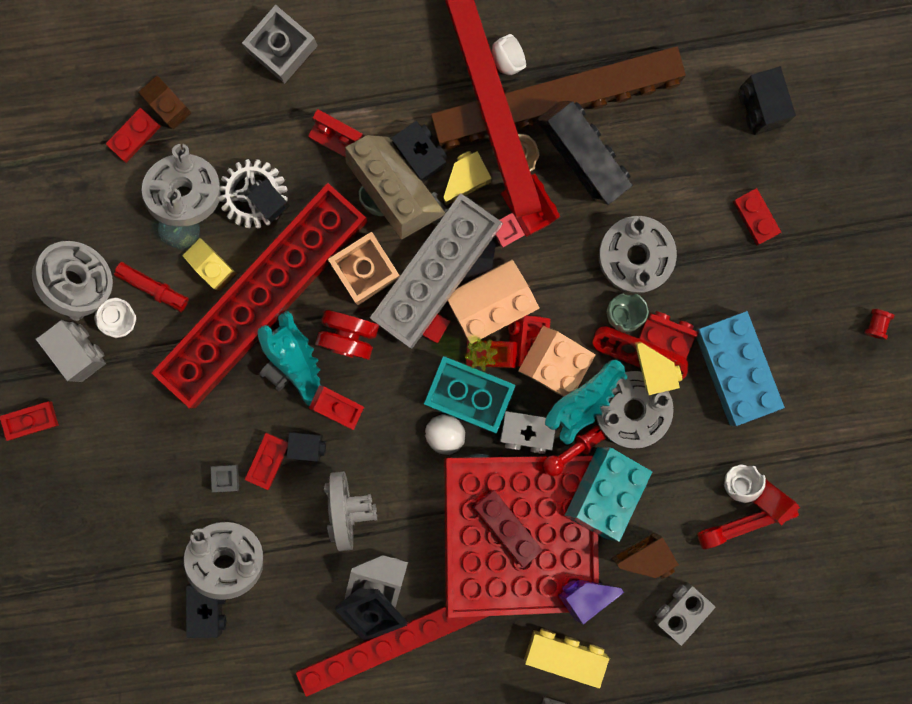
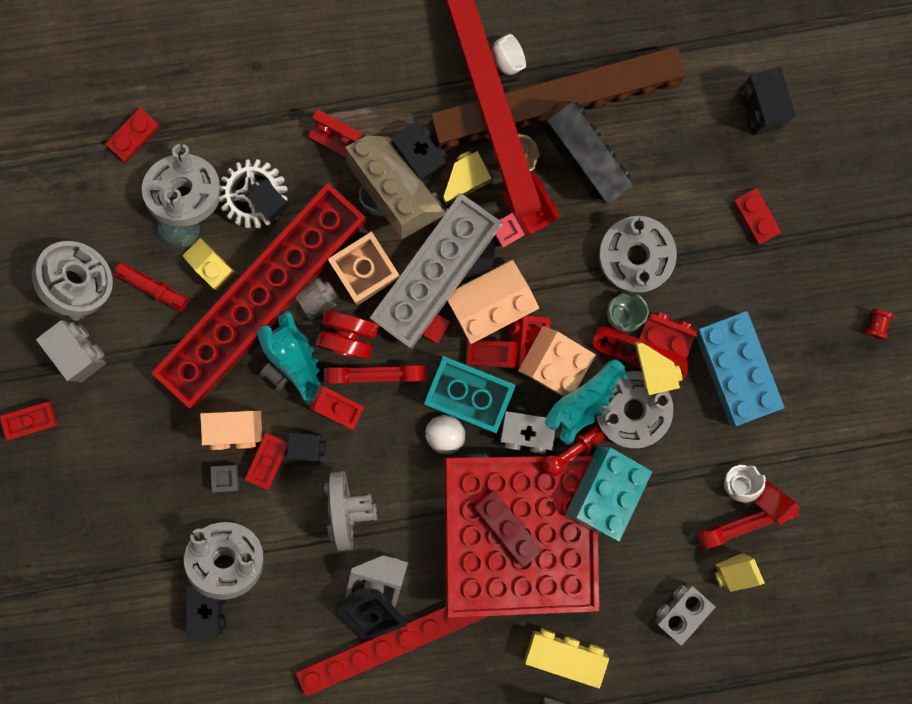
(115, 318): white hair -> none
(165, 102): reddish brown slope -> none
(229, 428): none -> light nougat brick
(280, 44): light grey brick -> none
(317, 298): none -> clear slope
(374, 374): none -> red piece
(482, 361): clear neon green gear -> none
(587, 598): dark purple slope -> none
(648, 558): reddish brown slope -> none
(738, 573): none -> light yellow slope

